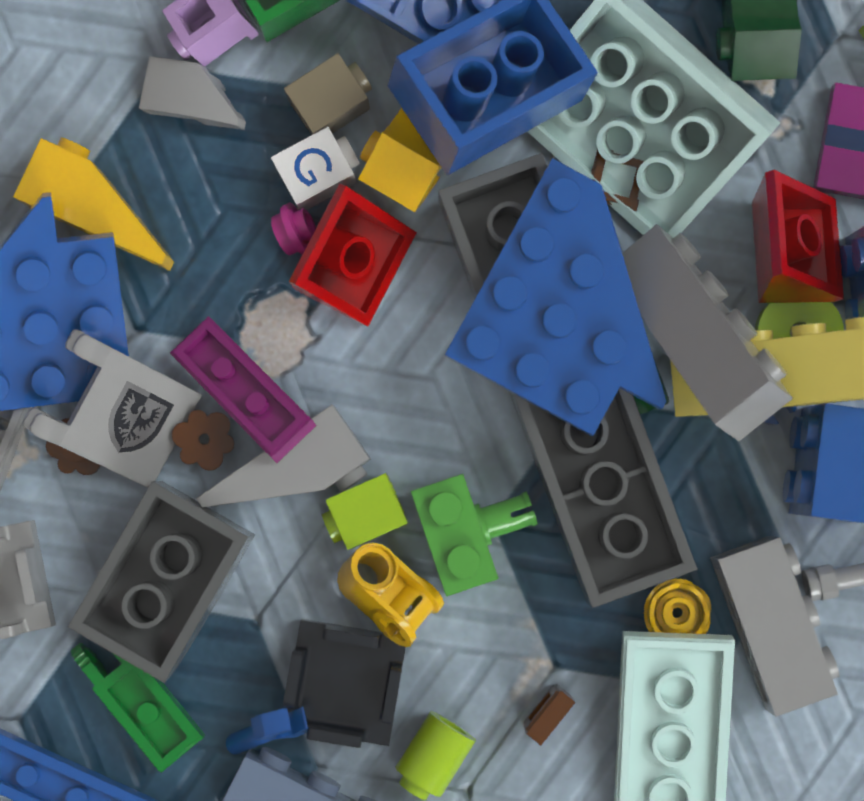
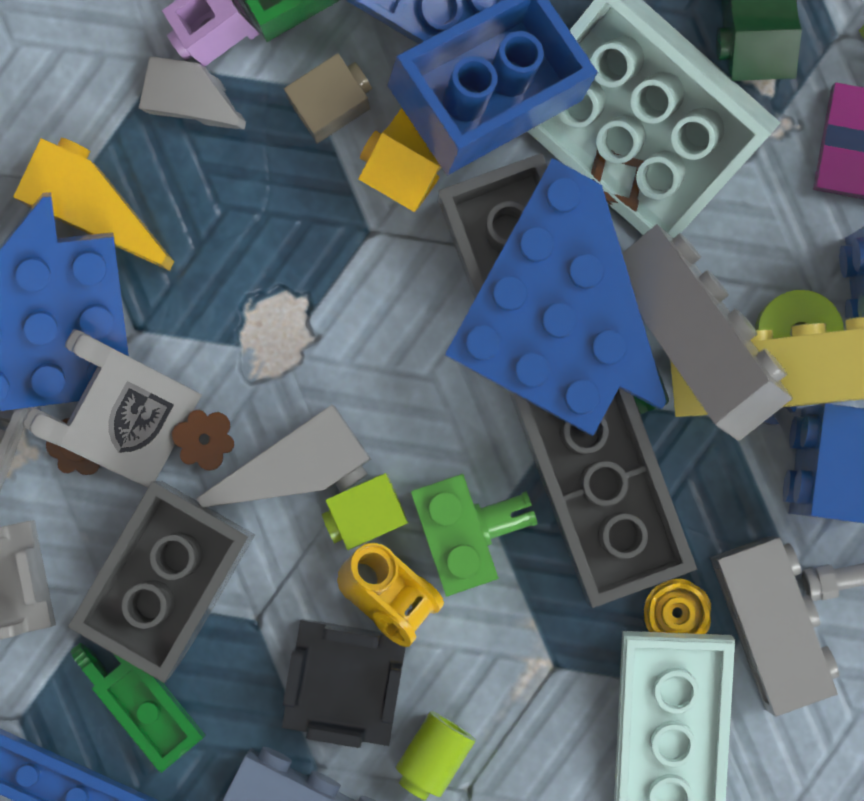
(243, 389): magenta tile -> none
(268, 727): blue bar -> none
(293, 228): dark pink plate -> none
(316, 167): white brick -> none
(352, 256): red slope -> none
(548, 714): reddish brown tile -> none
(795, 242): red slope -> none

